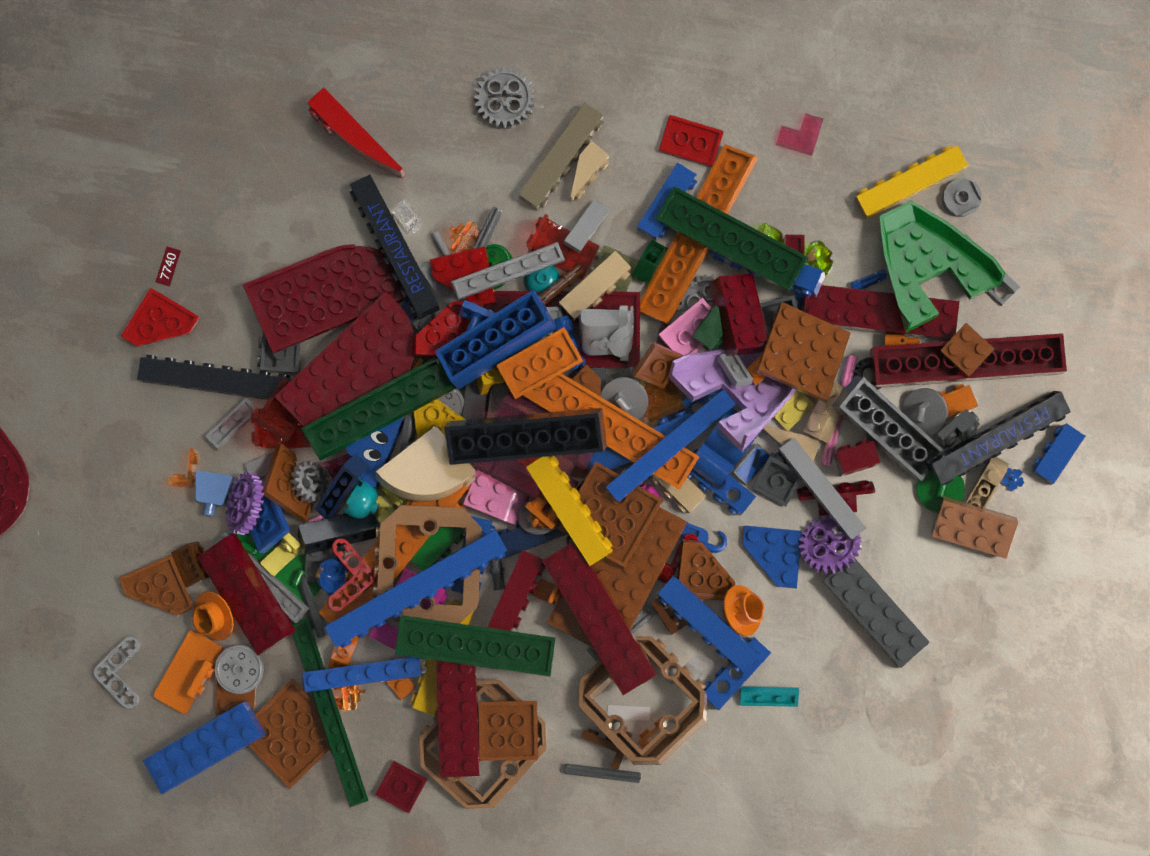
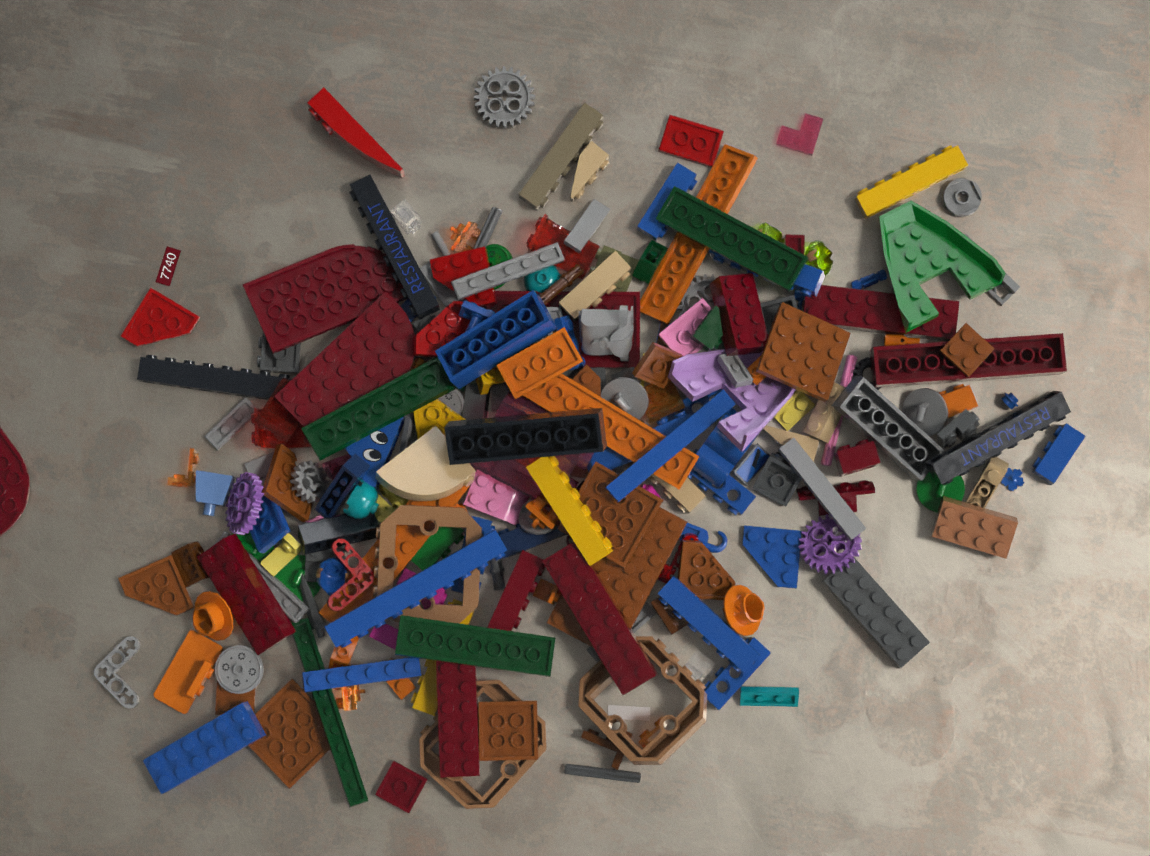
(1010, 400): none -> blue plate

